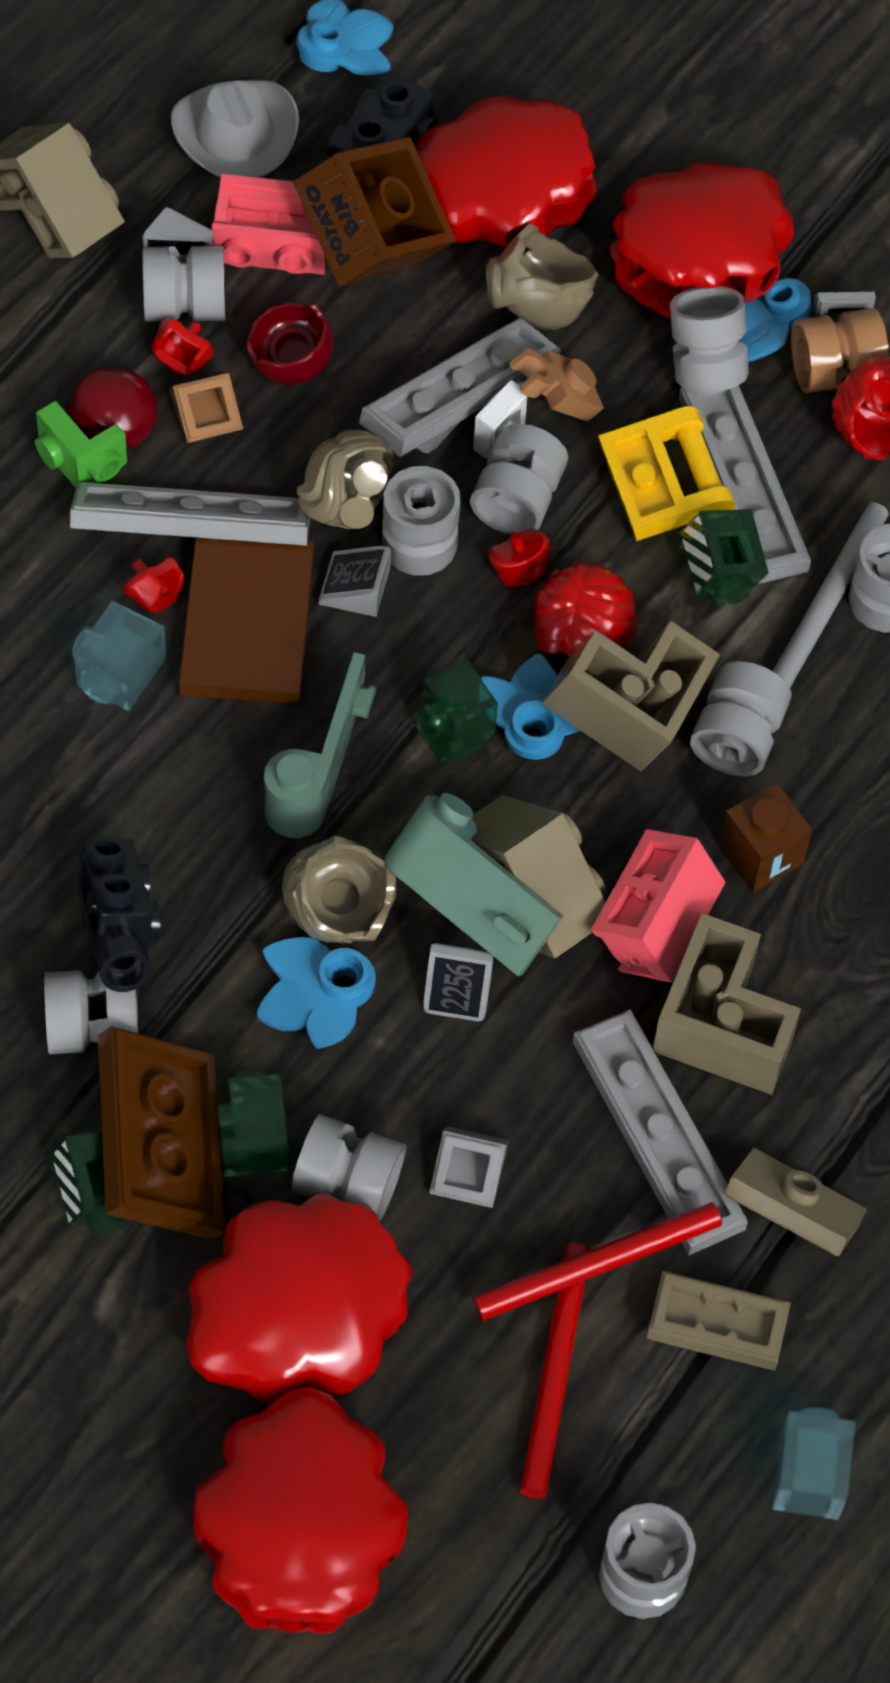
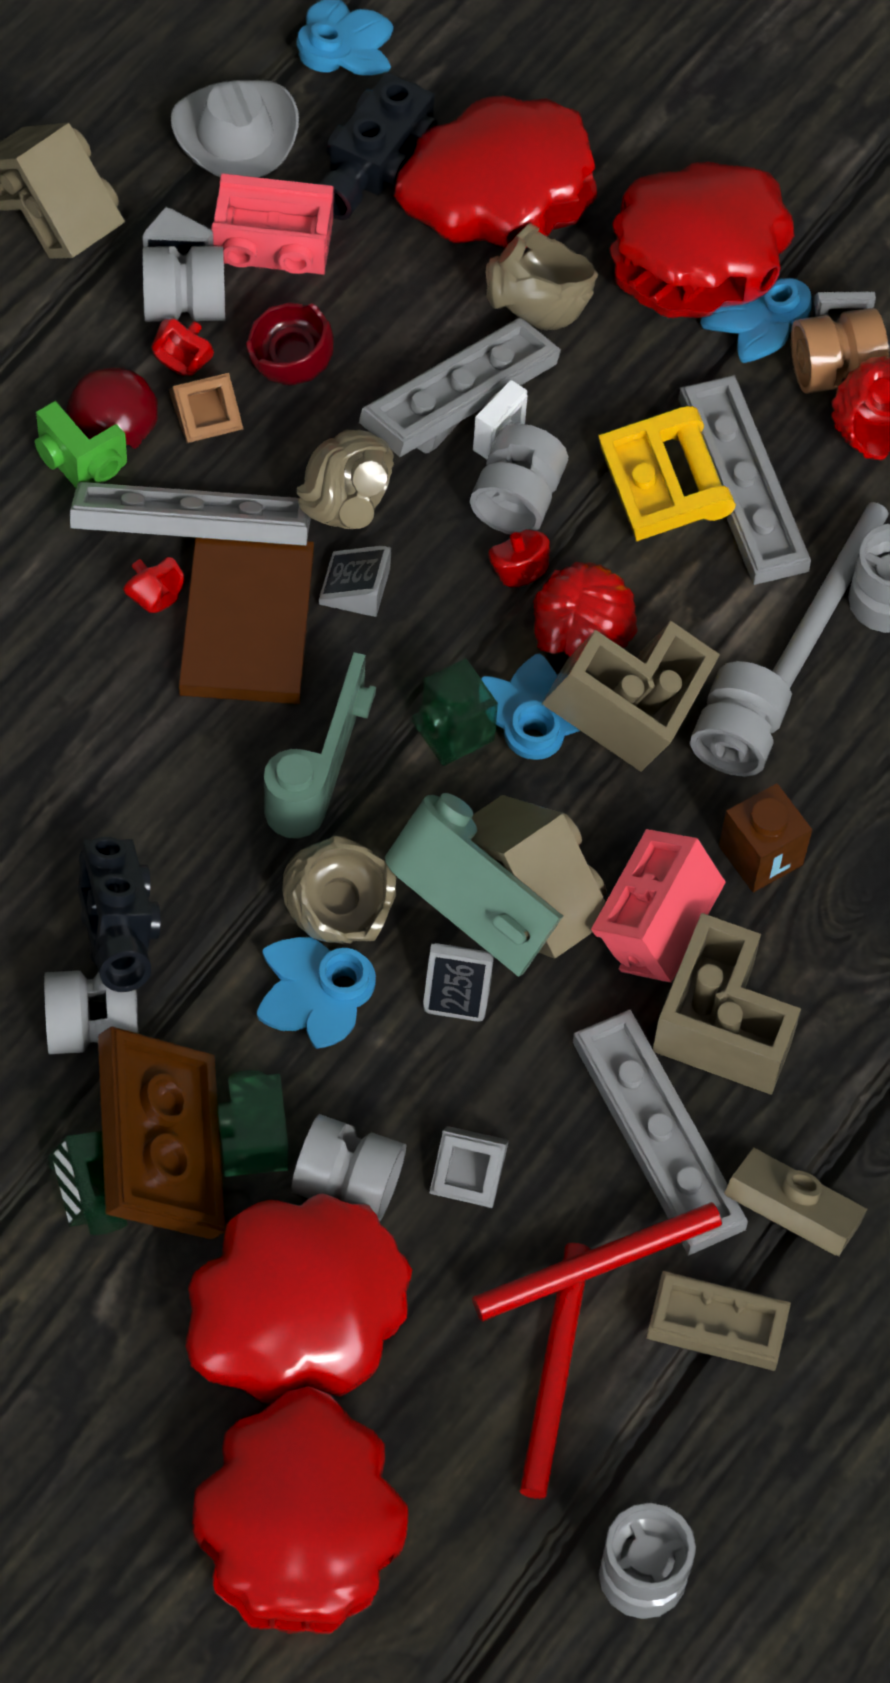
(118, 656): clear light blue brick -> none
(374, 211): reddish brown brick -> none
(421, 520): light grey wheel -> none
(563, 380): medium nougat plate -> none
(707, 338): light grey wheel -> none
(723, 554): clear green brick -> none
(814, 1463): clear light blue brick -> none

